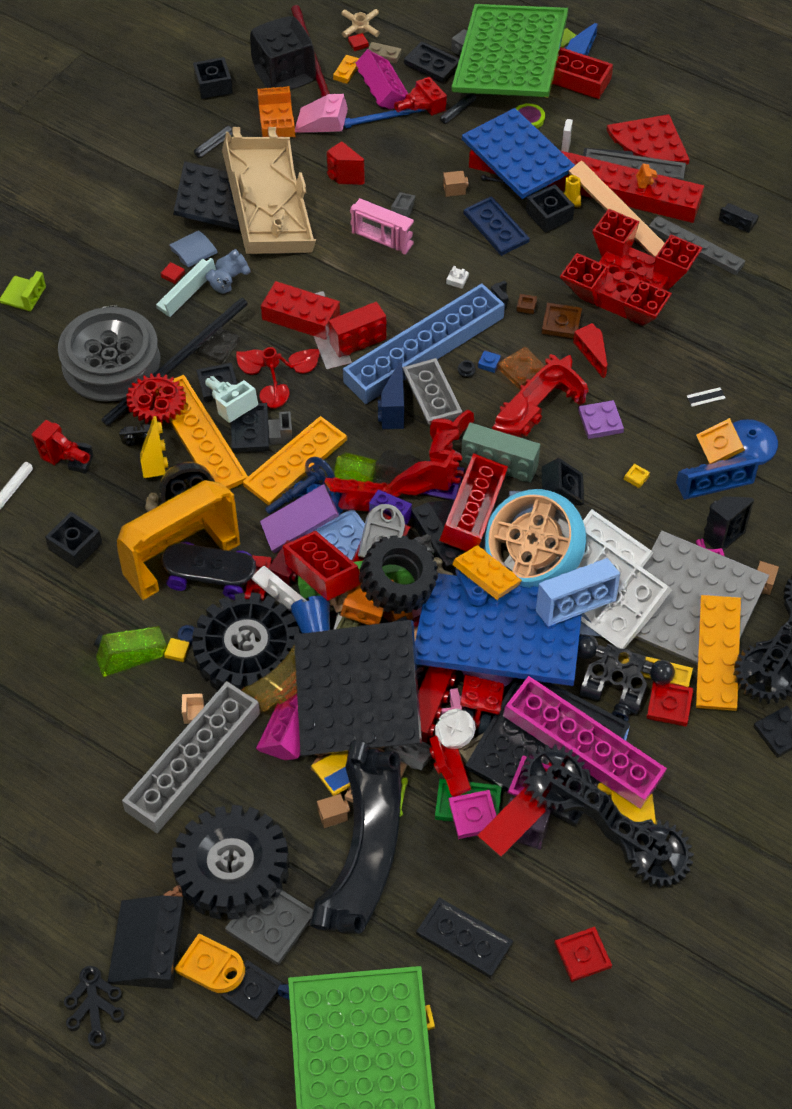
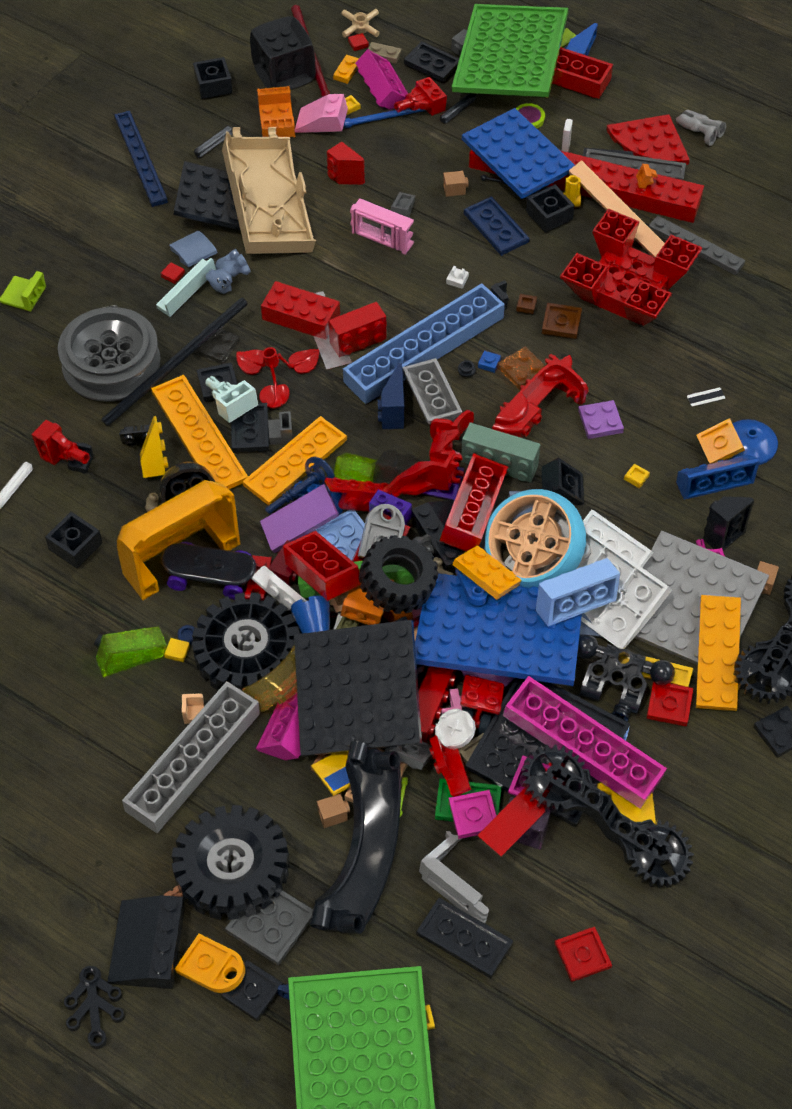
(141, 159): none -> dark blue tile
(144, 394): red gear -> none
(352, 104): none -> yellow tile
(450, 884): none -> light grey hinge
(591, 344): red slope -> none
(698, 122): none -> light grey piece
(738, 217): black bracket -> none

